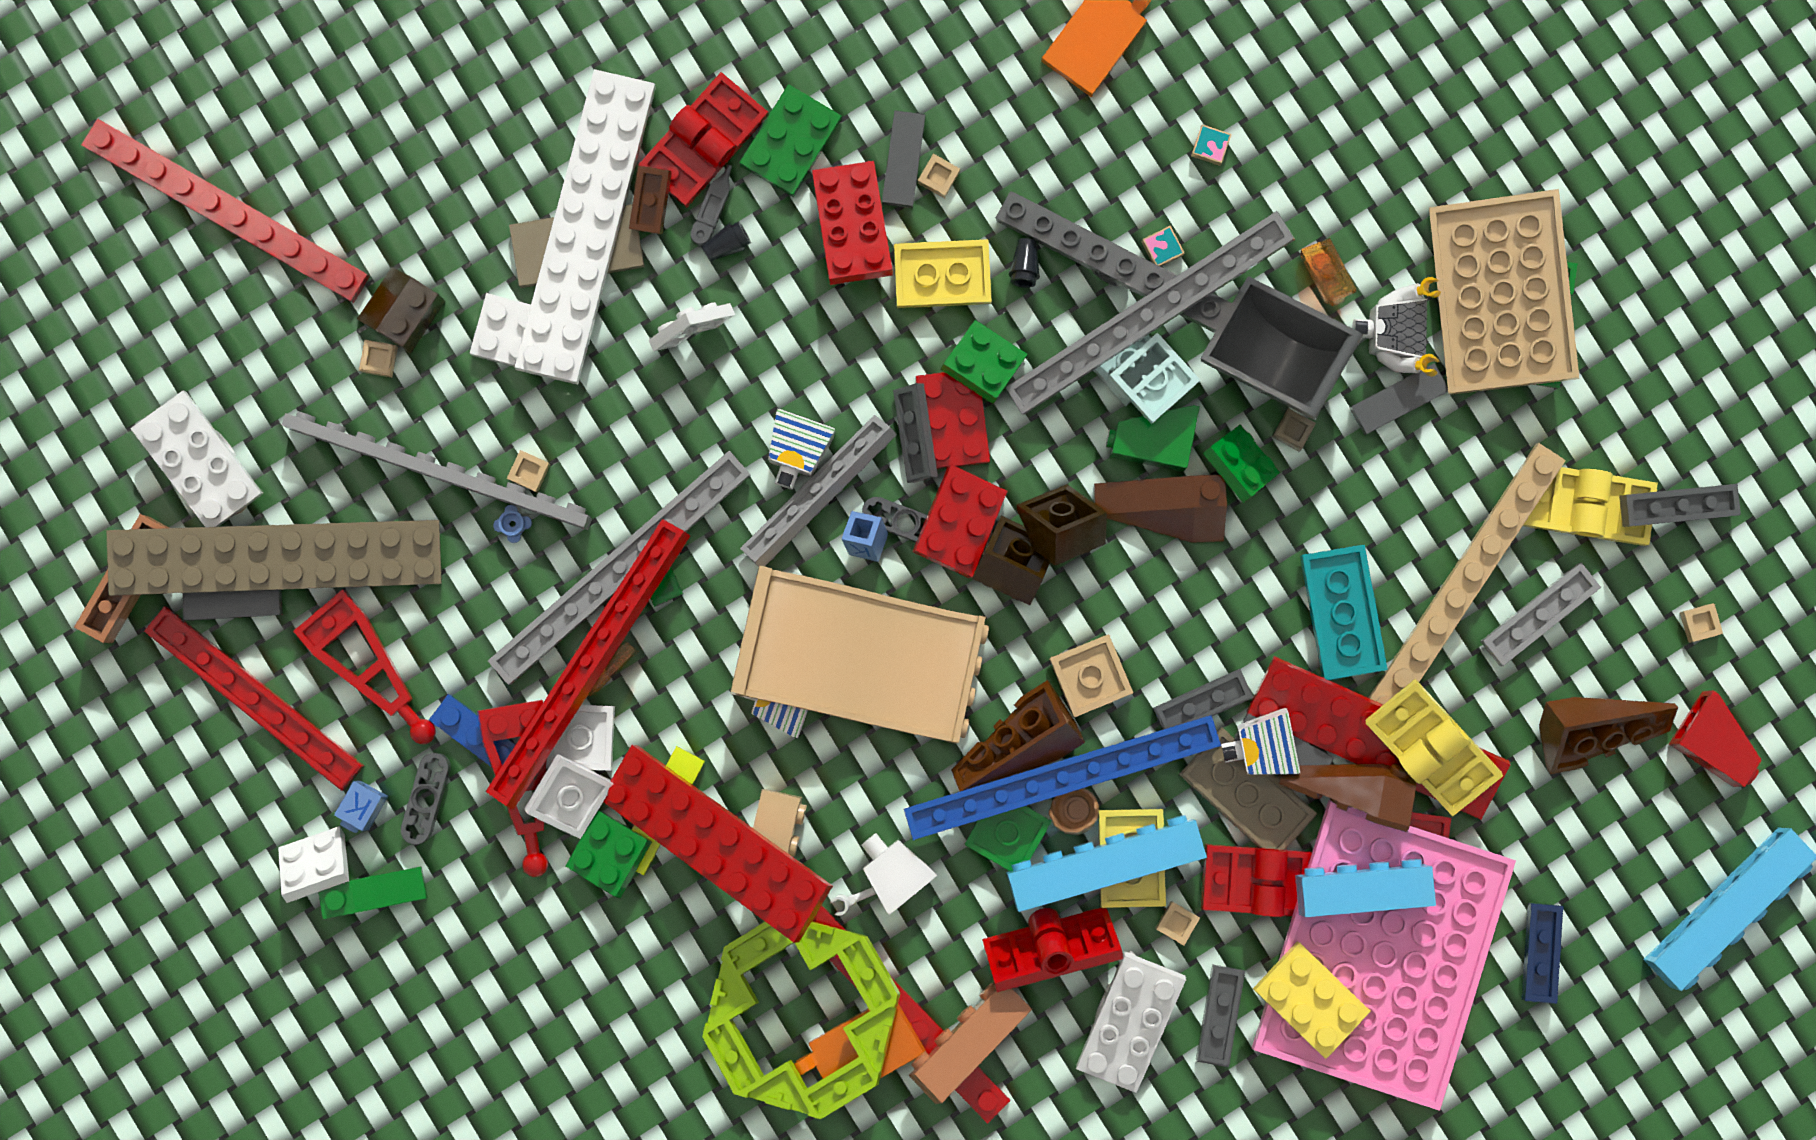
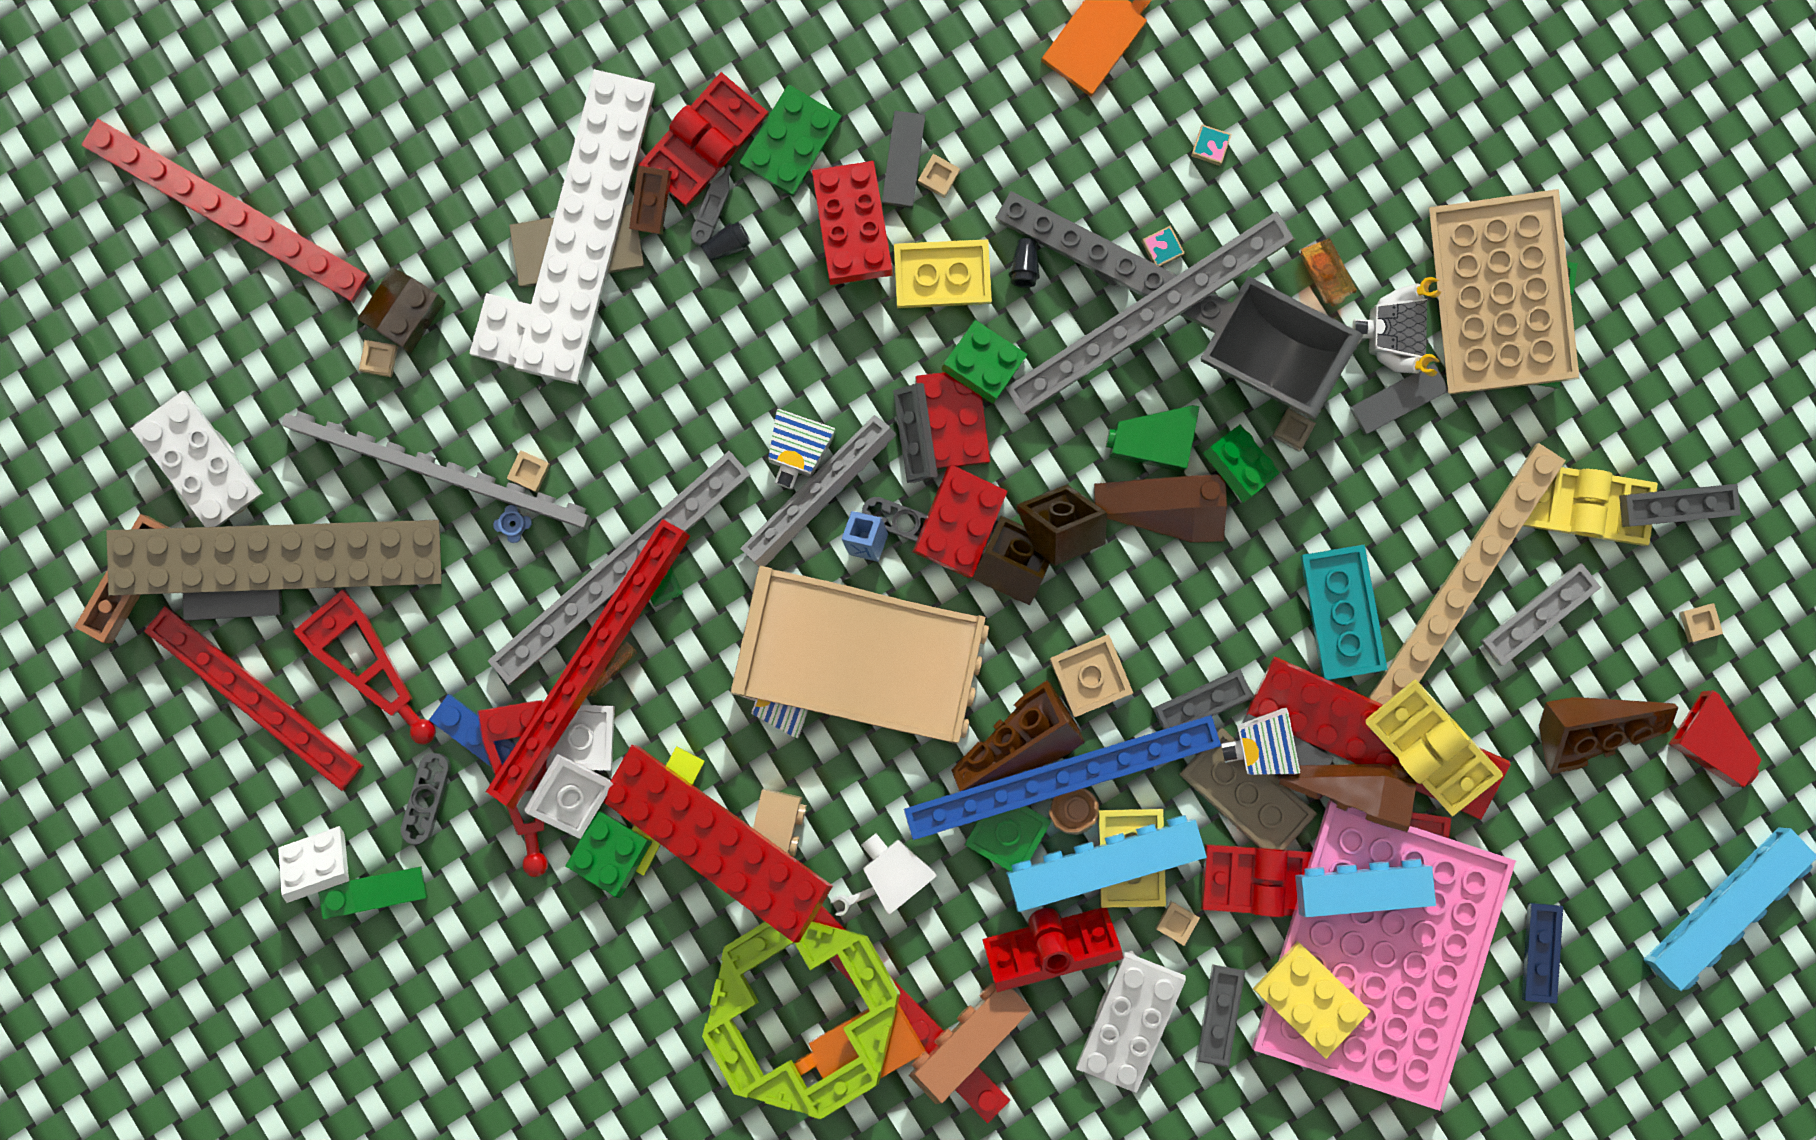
(360, 807): medium blue brick -> none
(690, 322): white plate -> none
(1148, 376): light aqua bracket -> none

